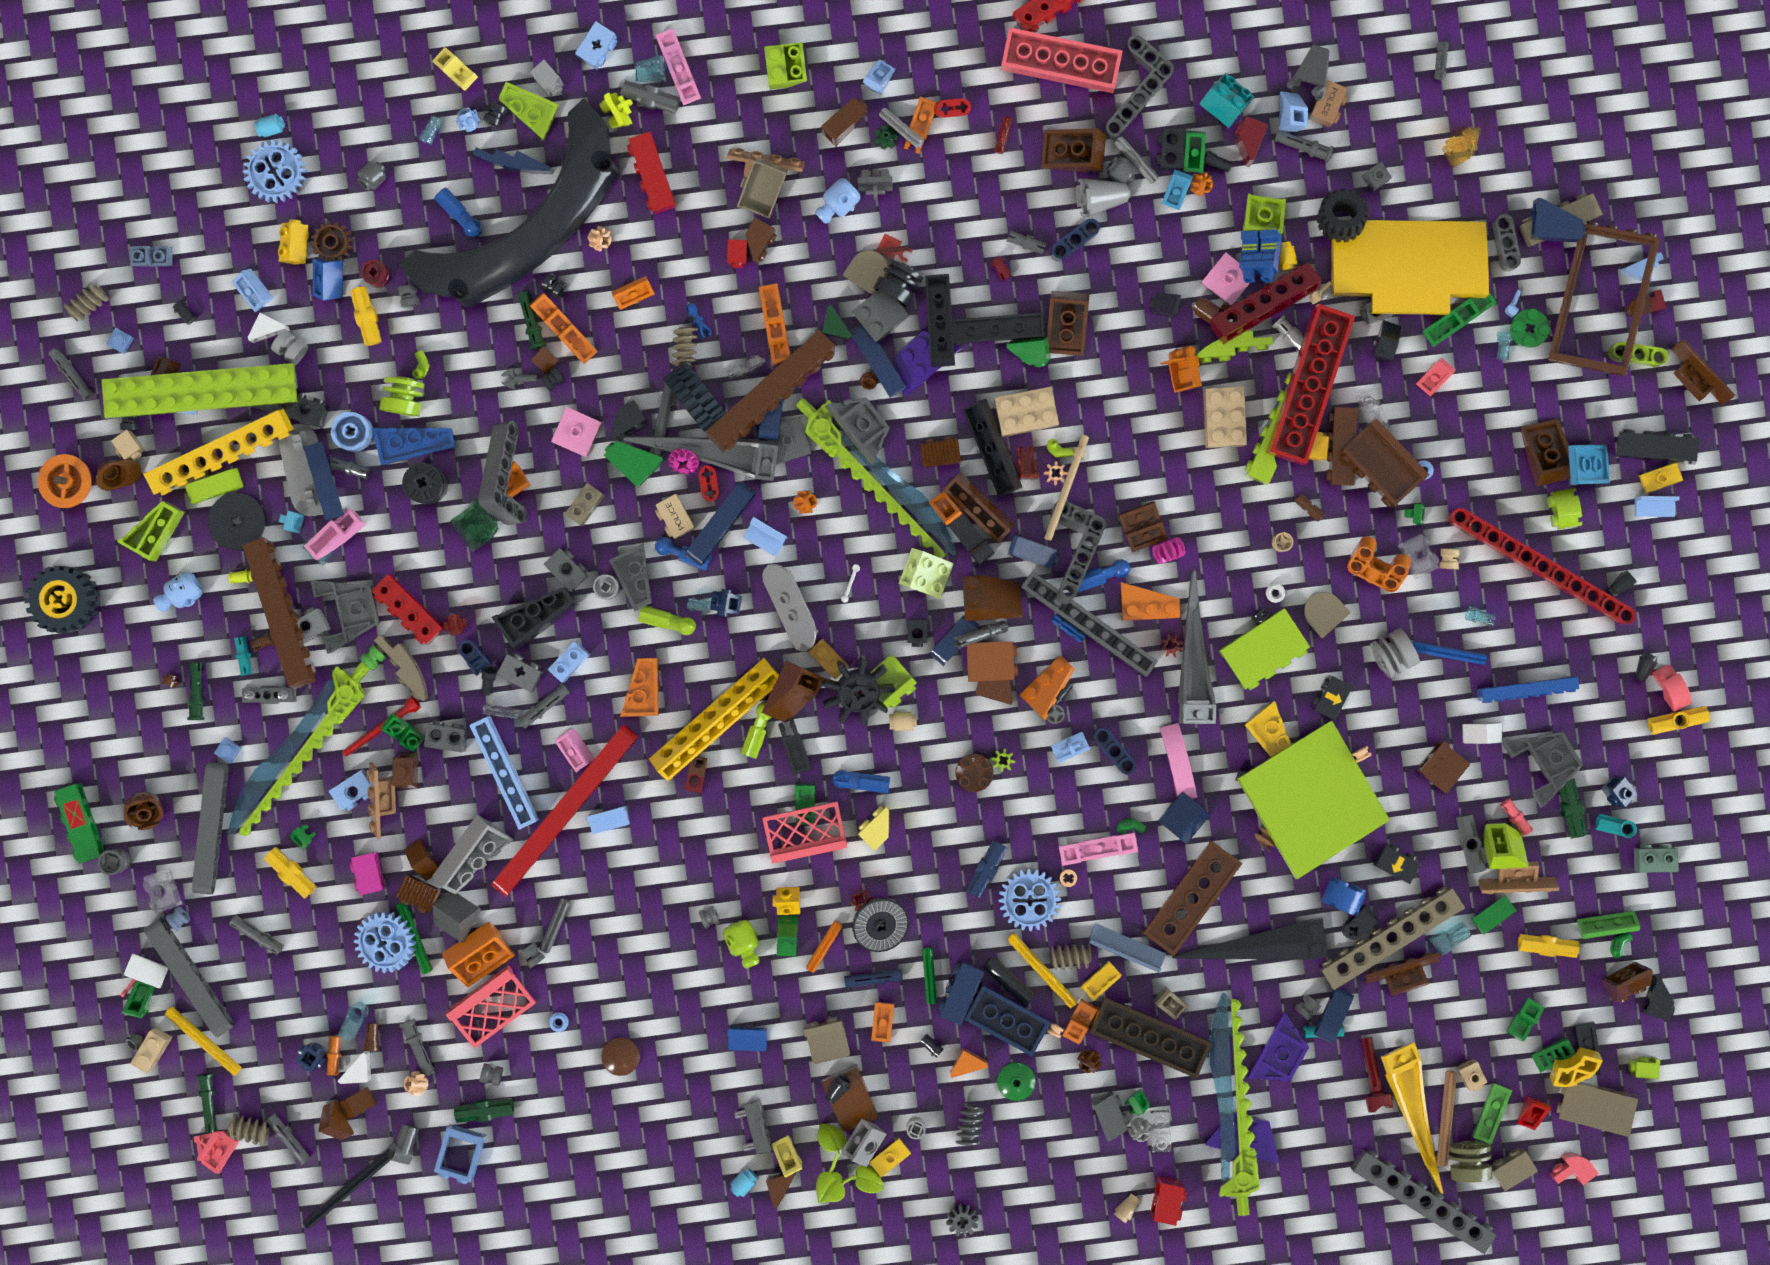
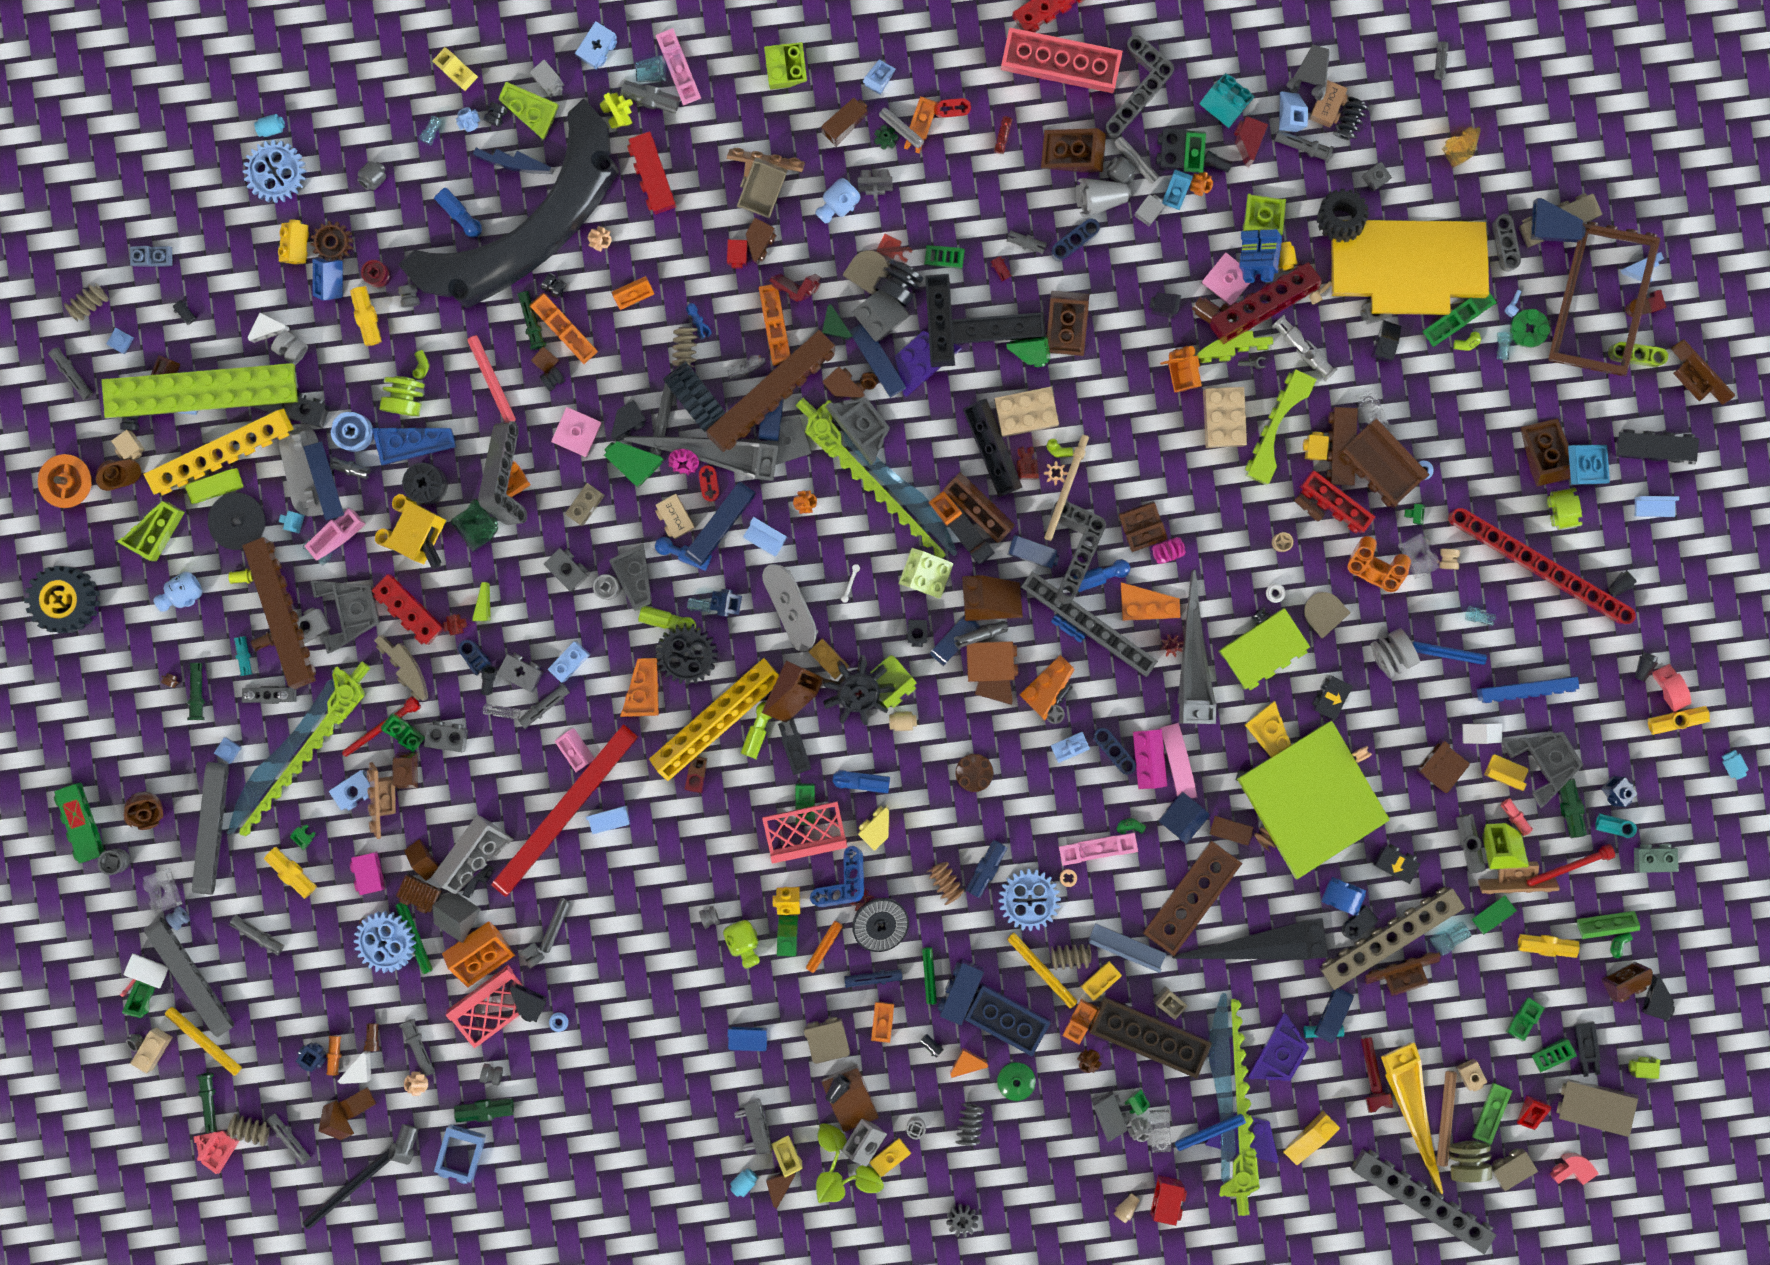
(252, 289): light blue slope -> none
(353, 1022): clear light blue piece -> none
(373, 657): bright green wheel -> none
(413, 533): none -> yellow piece
(482, 609): none -> lime slope
(483, 876): none -> black slope
(491, 379): none -> coral axle
(504, 772): light blue brick -> none
(517, 378): dark grey bar -> none
(528, 1002): none -> black slope
(535, 616): black wedge -> none
(620, 1056): reddish brown dish -> none
(689, 637): none -> black gear
(796, 292): none -> dark red bracket
(842, 386): none -> reddish brown slope
(847, 887): none -> blue beam
(940, 453): reddish brown brick -> none
(946, 882): none -> medium nougat piece
(960, 251): none -> green slope
(997, 759): lime gear -> none
(1008, 981): black axle -> none
(1055, 1030): light nougat bush -> none
(1149, 209): none -> light grey brick
(1150, 759): none -> dark pink brick
(1210, 1132): none -> blue axle
(1231, 830): none -> reddish brown slope
(1252, 363): none -> dark grey hand
(1306, 1008): dark grey wheel -> none
(1310, 384): red brick -> none
(1311, 1138): none -> yellow slope
(1337, 502): none -> red brick
(1350, 119): none -> black piece
(1435, 376): coral slope -> none
(1469, 344): none -> lime arm
(1506, 772): none -> yellow panel
(1575, 1069): yellow brick -> none
(1605, 853): none -> red piece
(1660, 478): yellow plate -> none
(1735, 765): none -> medium azure brick

